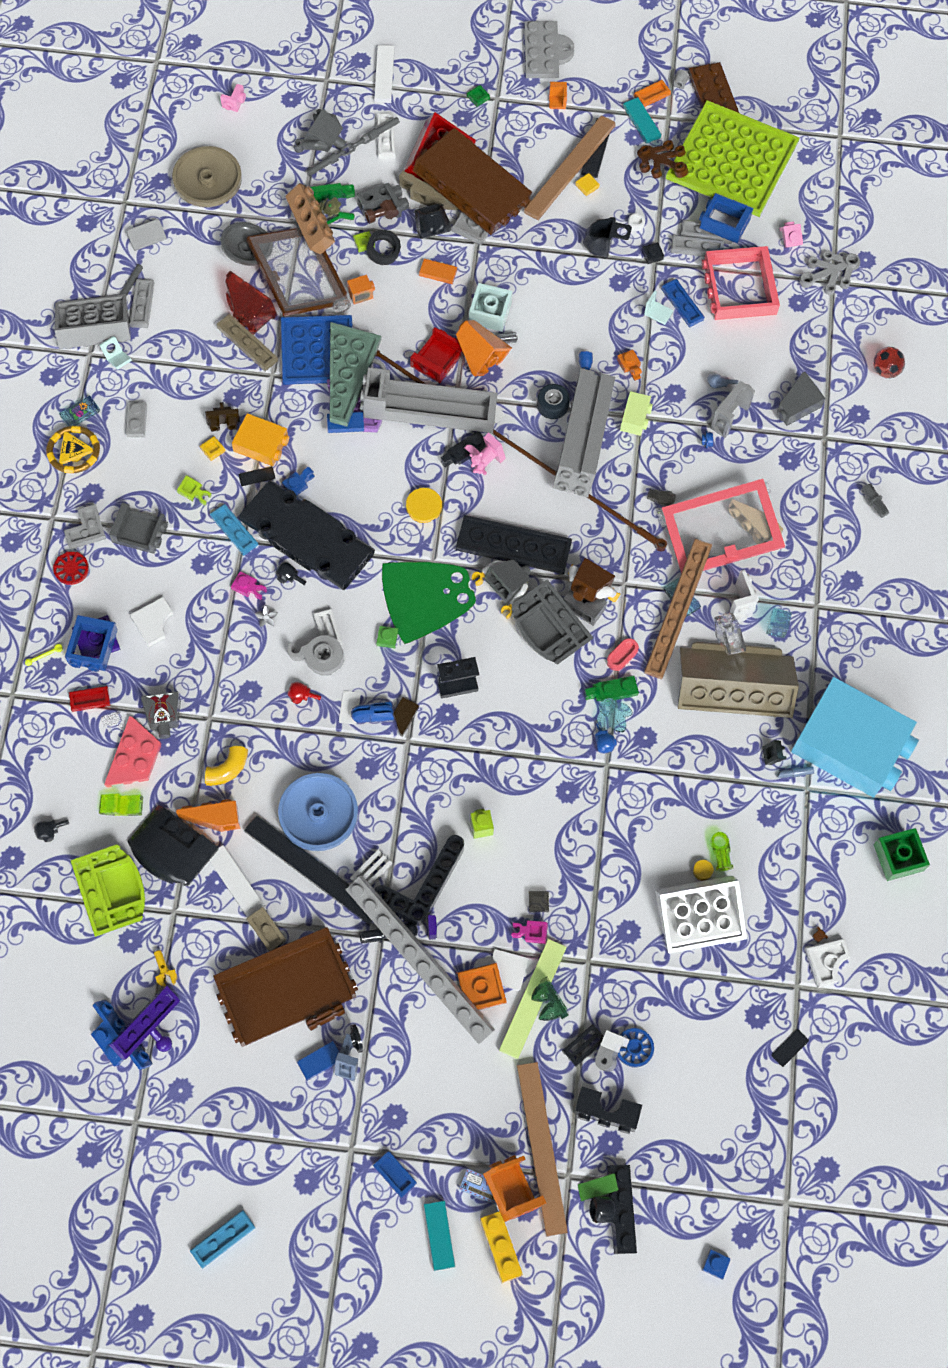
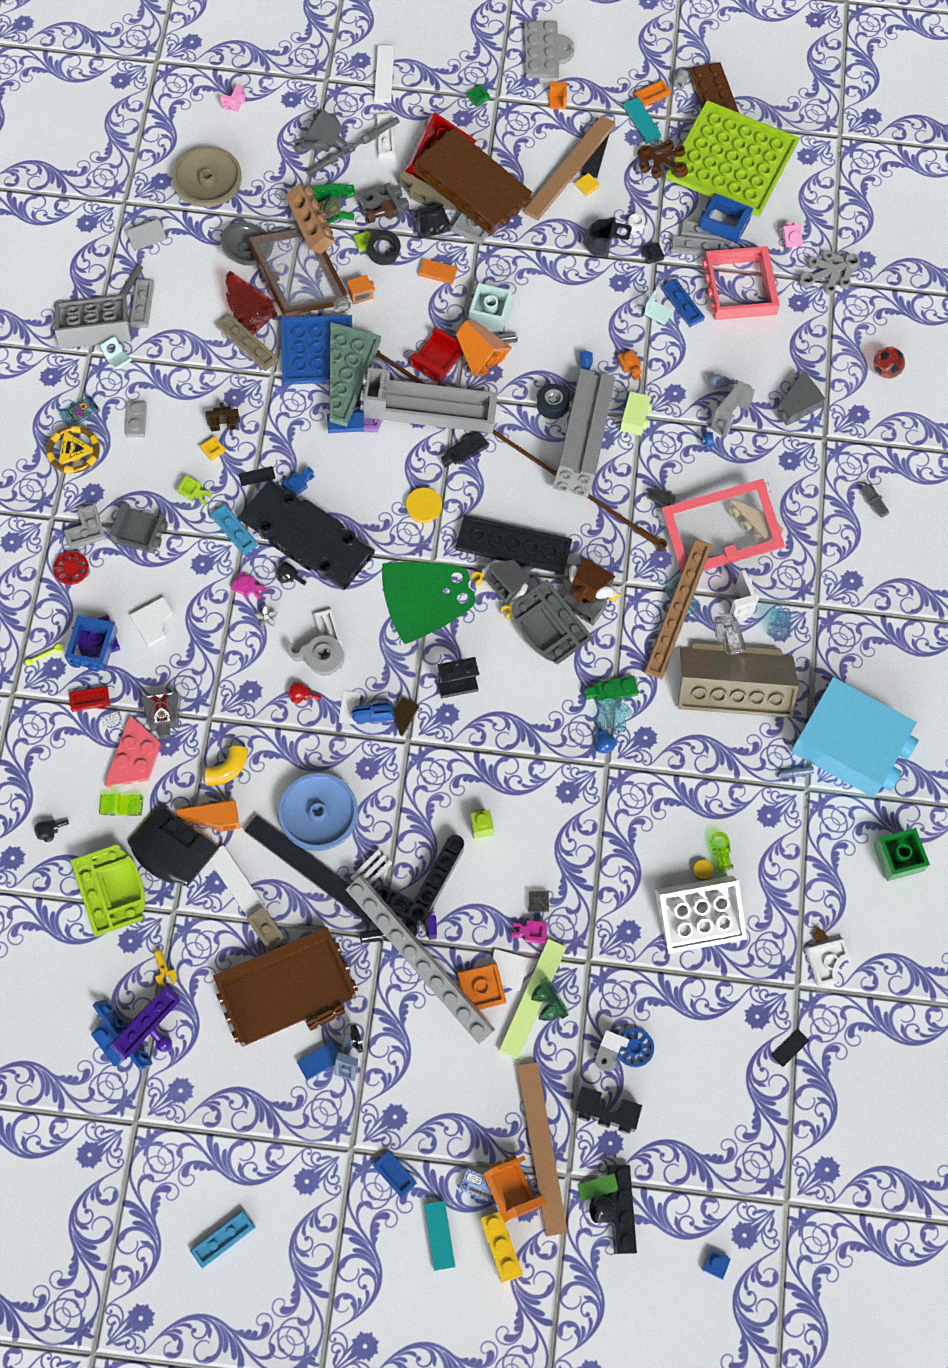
(260, 440): light orange brick -> none
(387, 637): bright green plate -> none
(482, 459): bright pink piece -> none
(571, 1056): black tile -> none
(622, 654): coral tile -> none
(773, 752): pearl dark grey tile -> none

